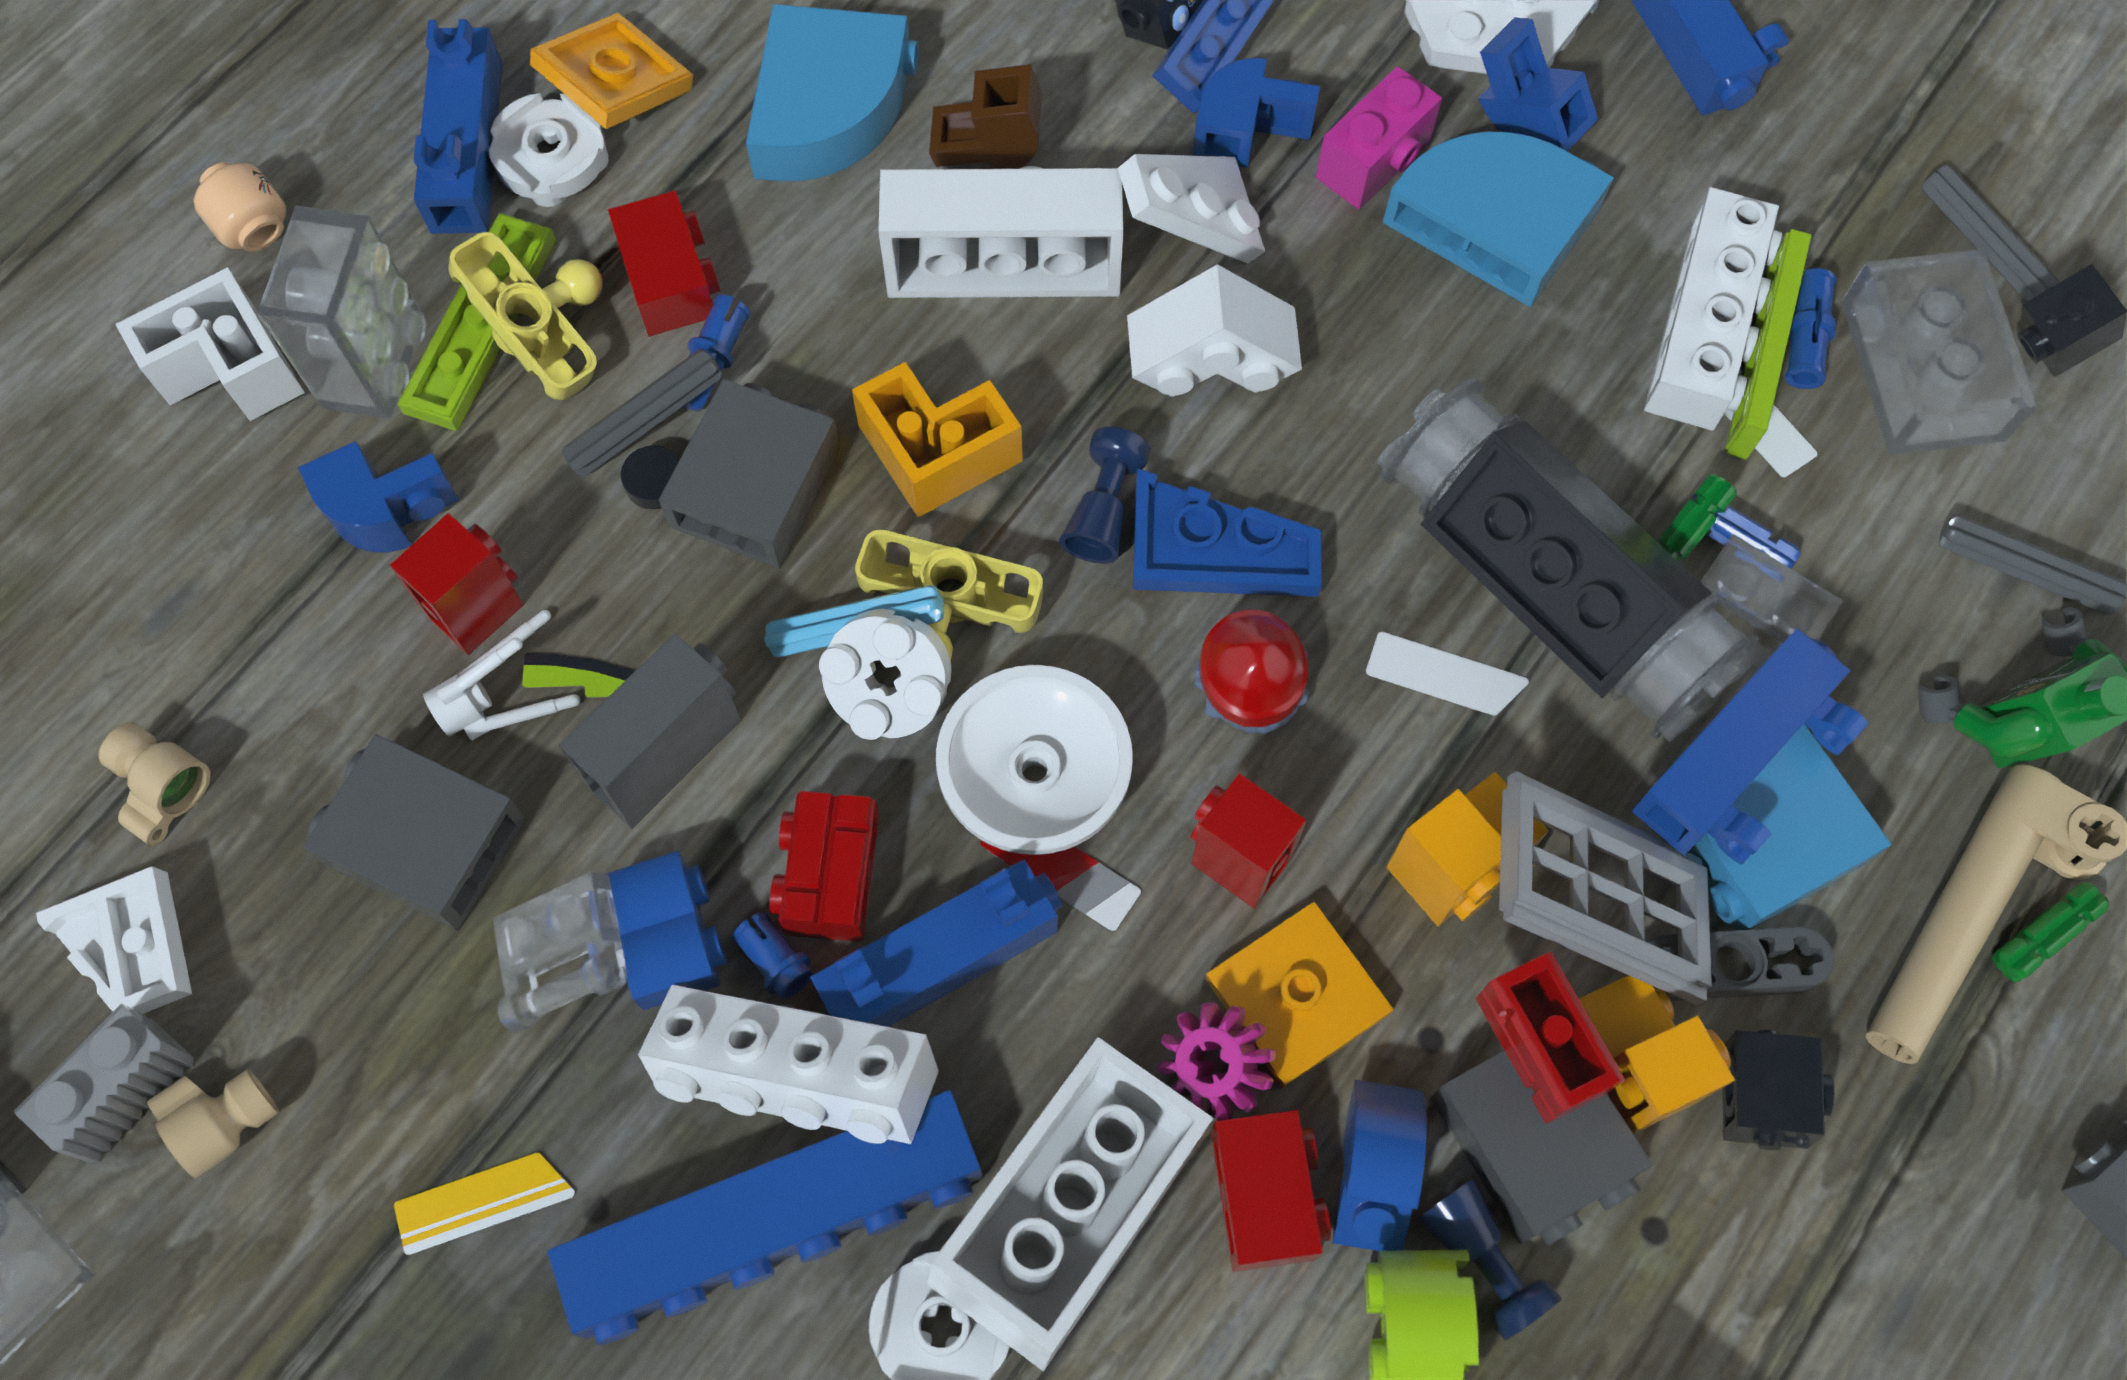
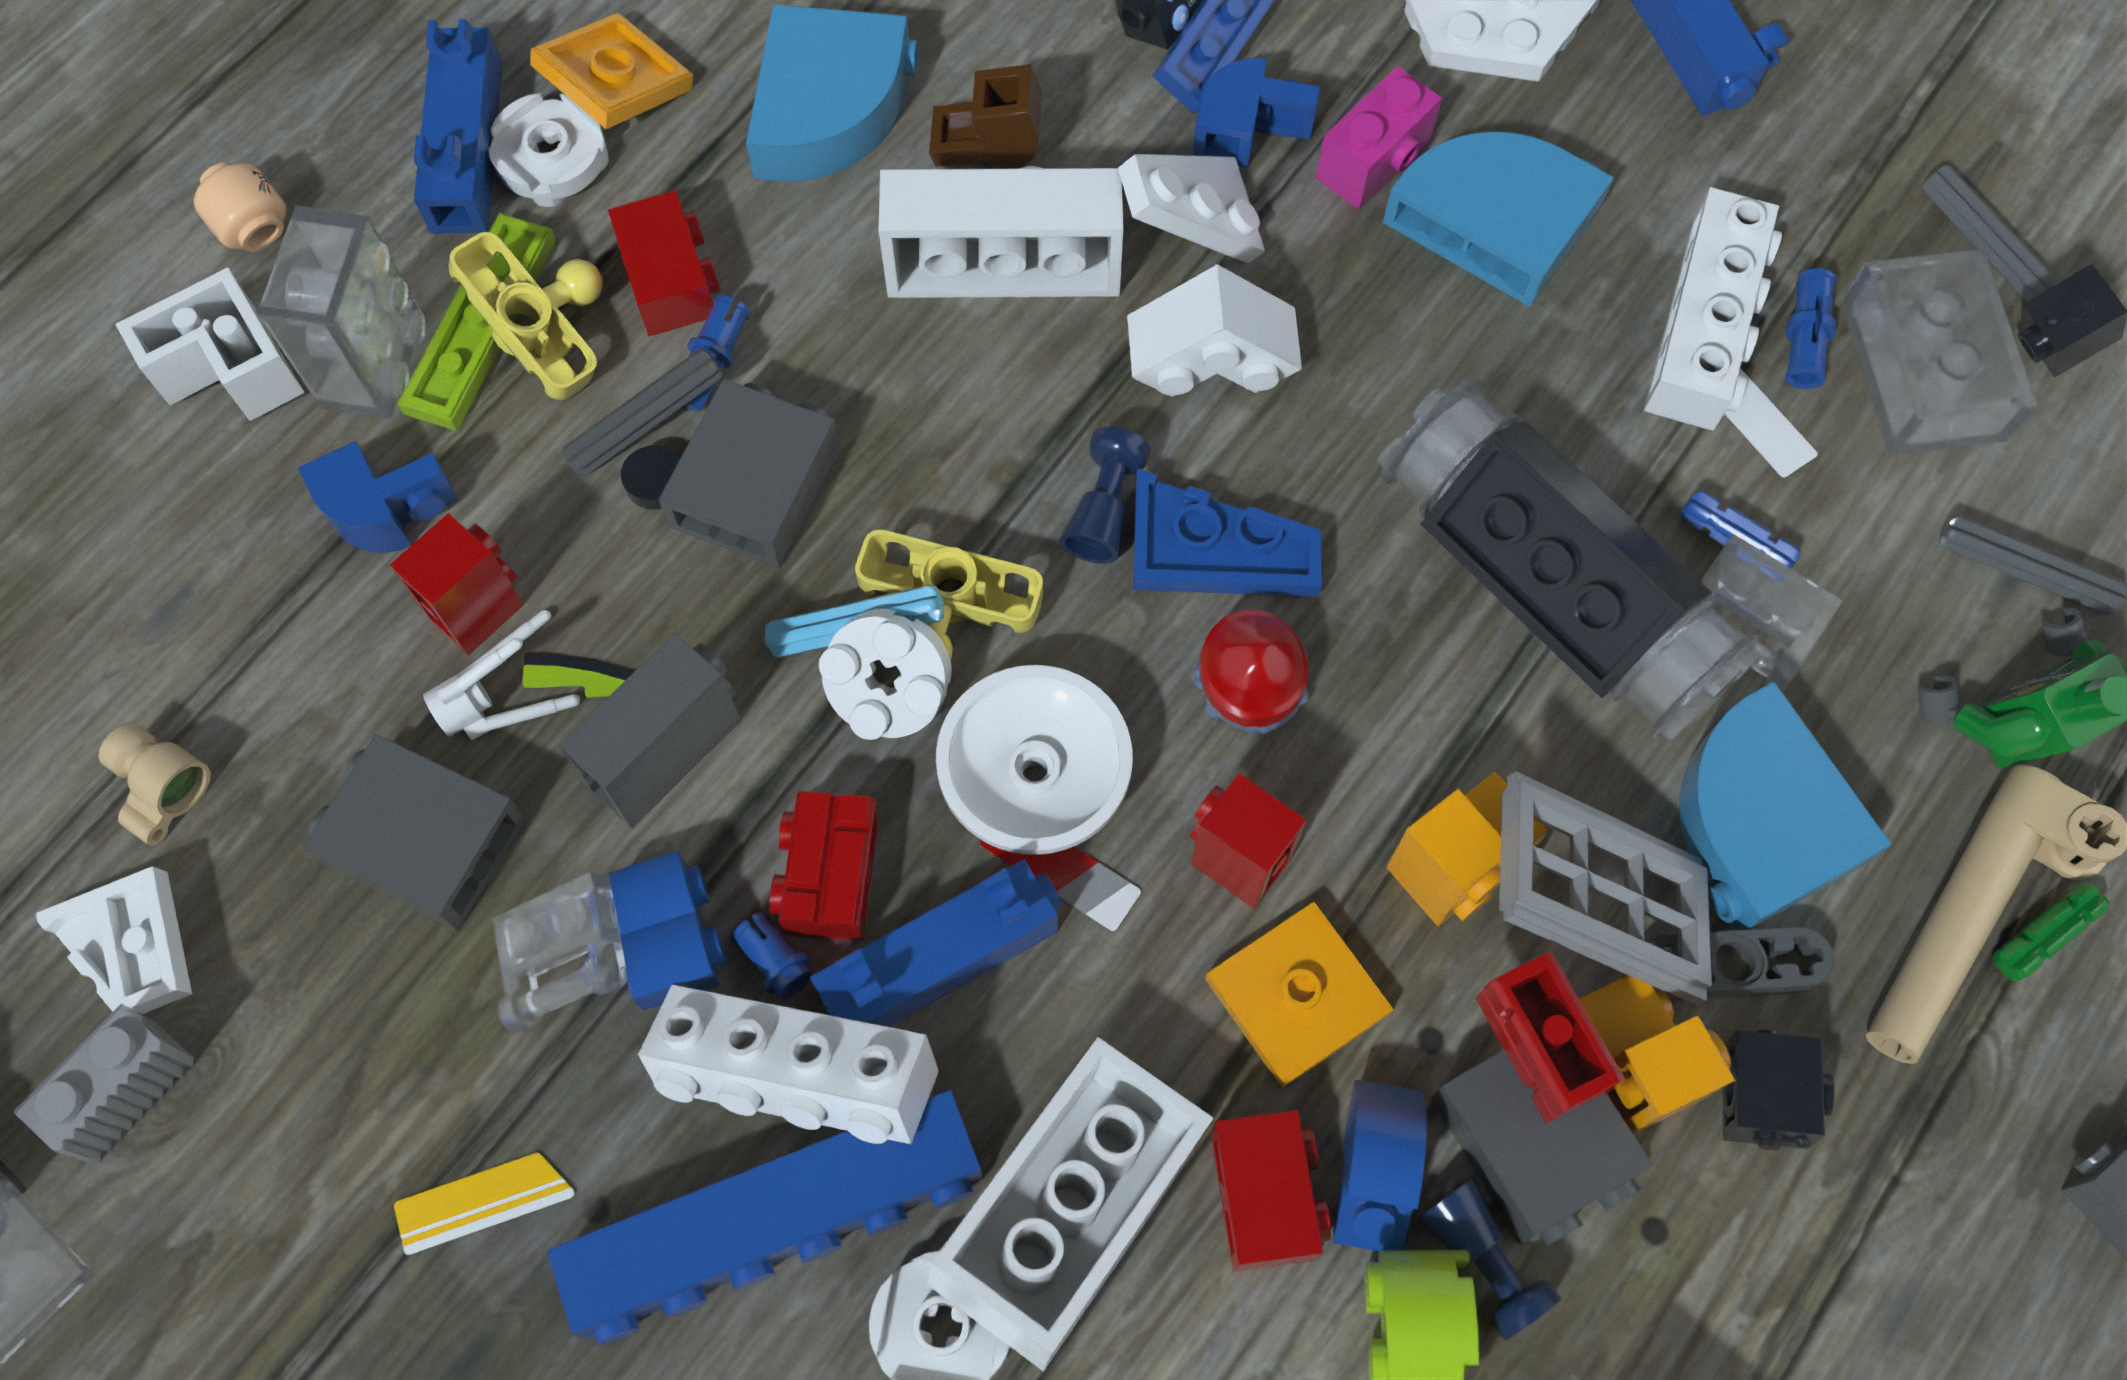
(208, 1129): tan piece -> none
(940, 449): light orange brick -> none
(1237, 1050): dark pink gear -> none
(1443, 674): white sticker -> none
(1528, 95): blue brick -> none
(1697, 516): green axle -> none
(1741, 740): blue brick -> none
(1765, 364): lime tile -> none

